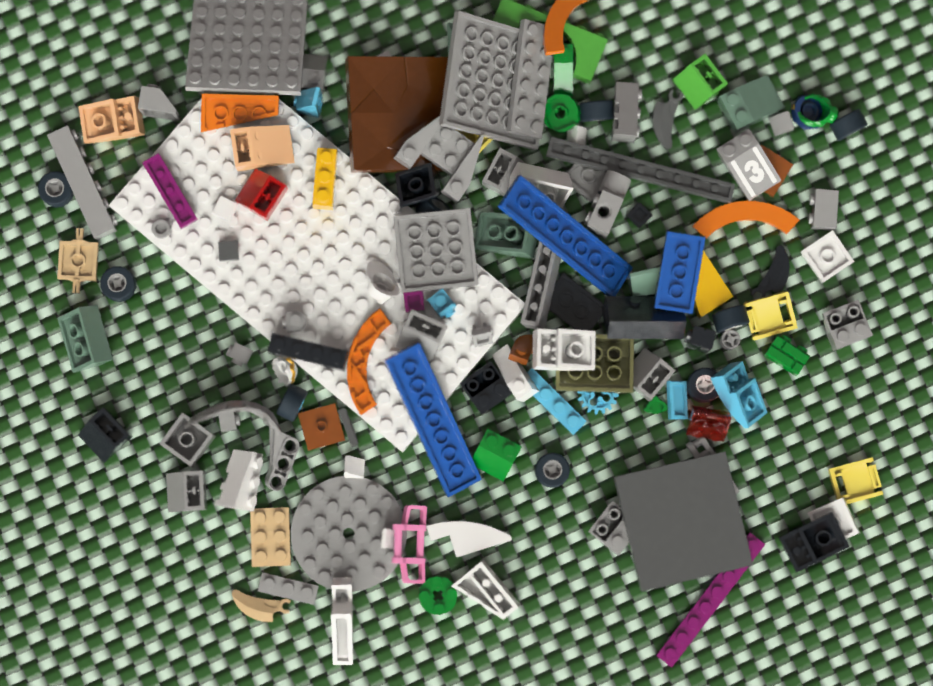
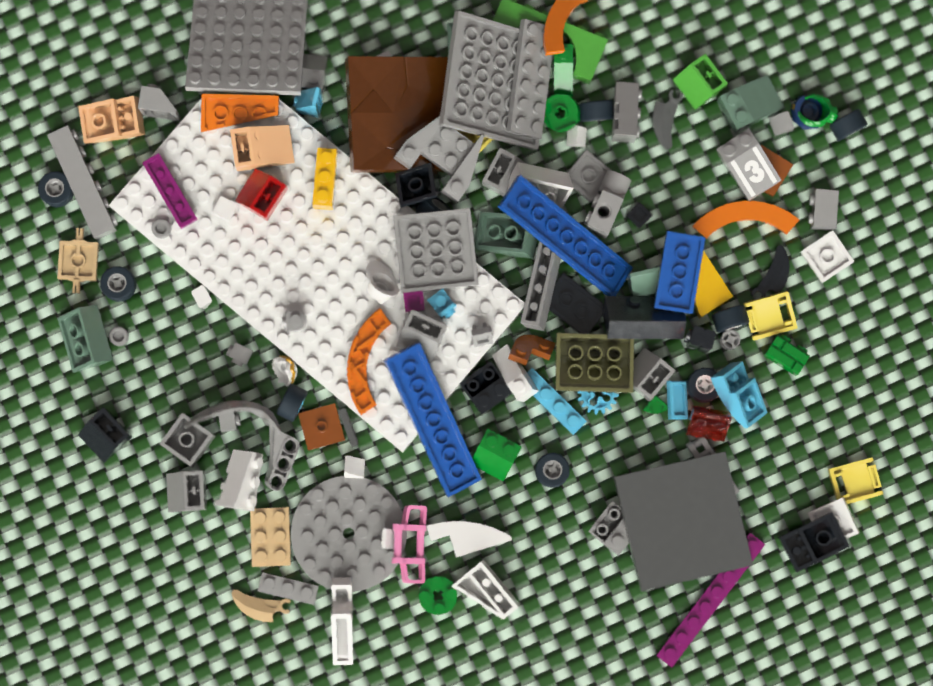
(118, 336): none -> light grey tile
(201, 297): none -> white slope
(228, 251): dark grey tile -> none
(308, 352): black arch -> none
(563, 349): white slope -> none
(640, 170): dark grey plate -> none
(846, 325): light grey slope -> none

